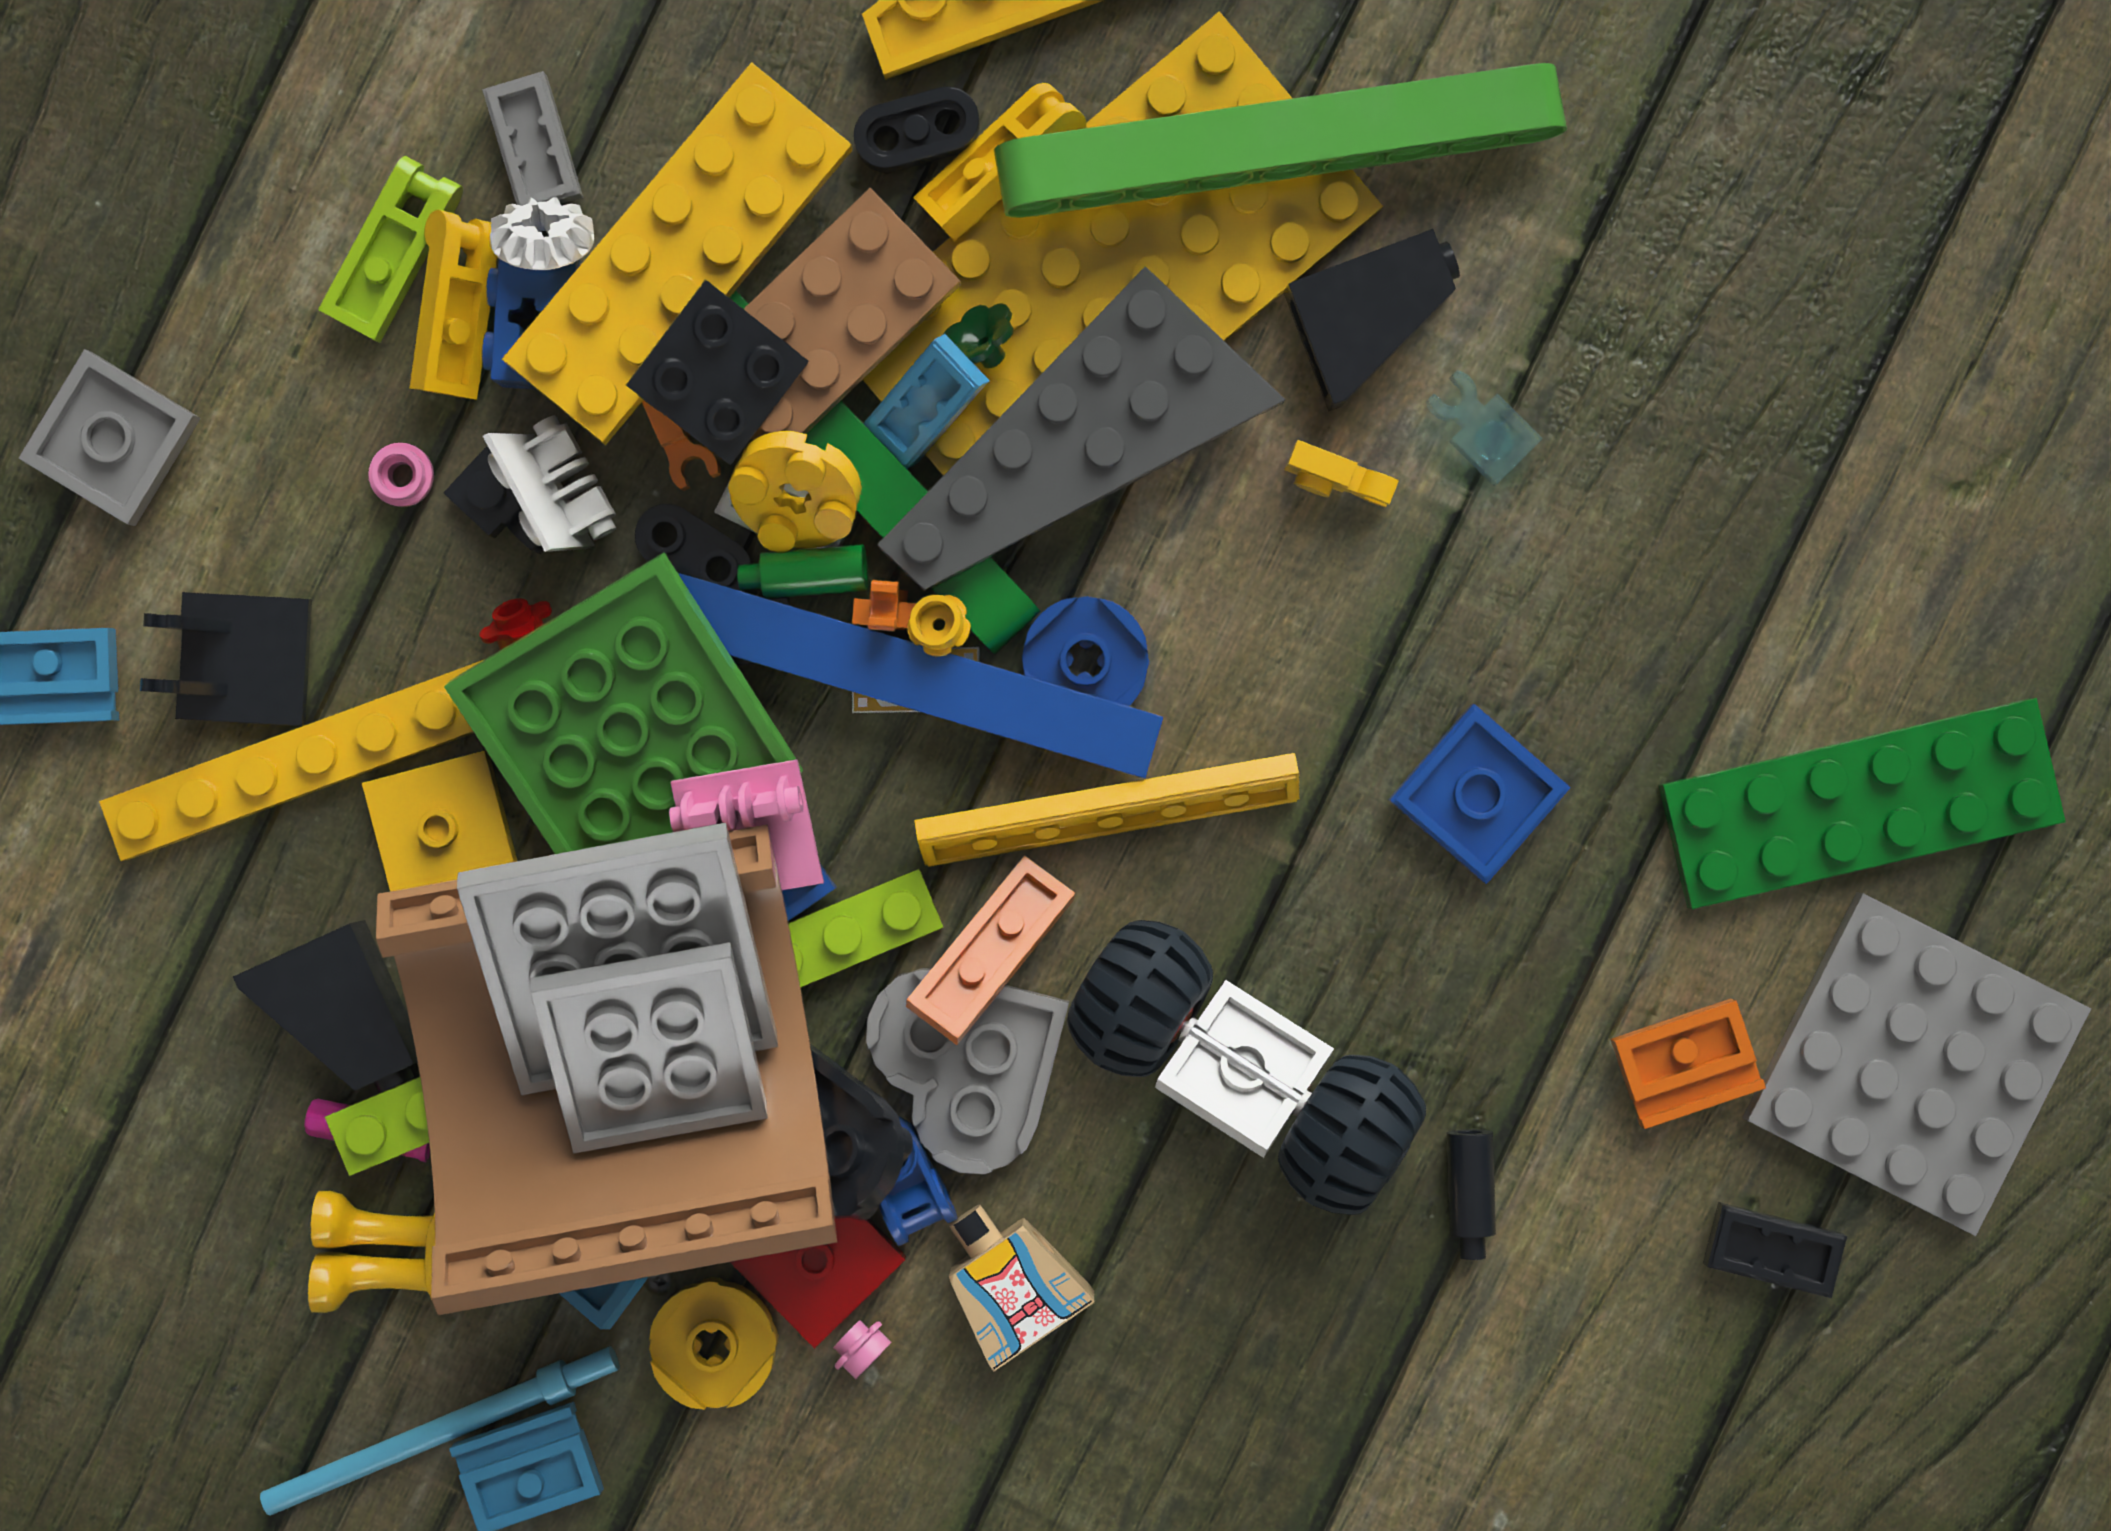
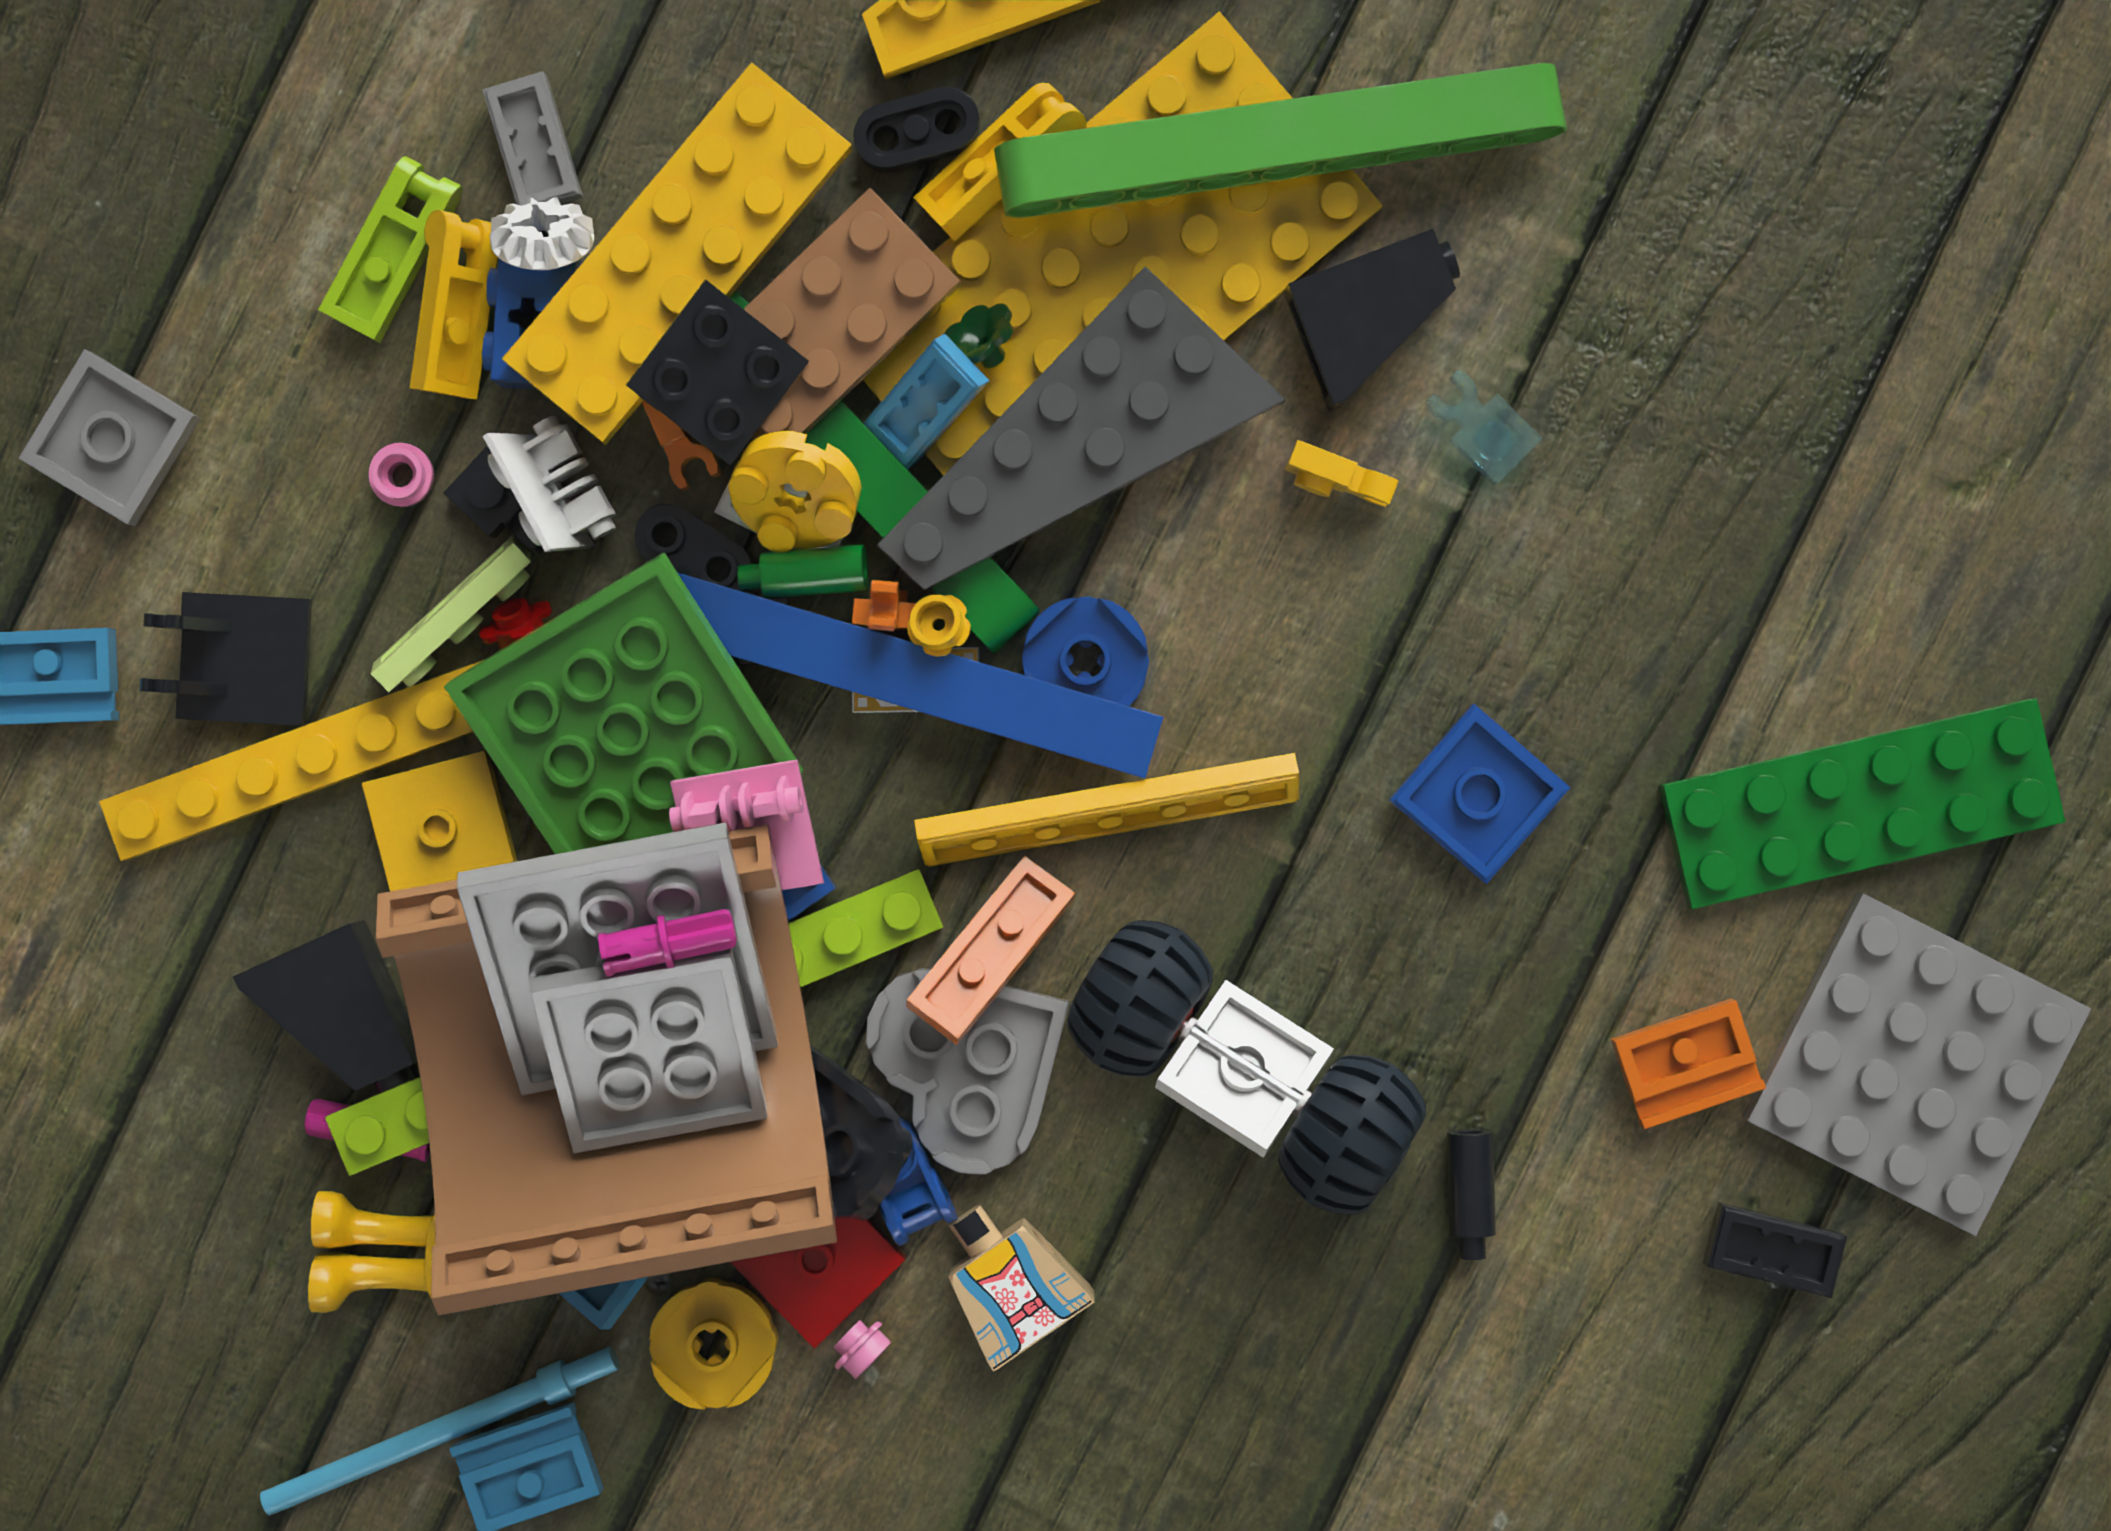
(453, 616): none -> yellowish green plate
(667, 941): none -> dark pink axle

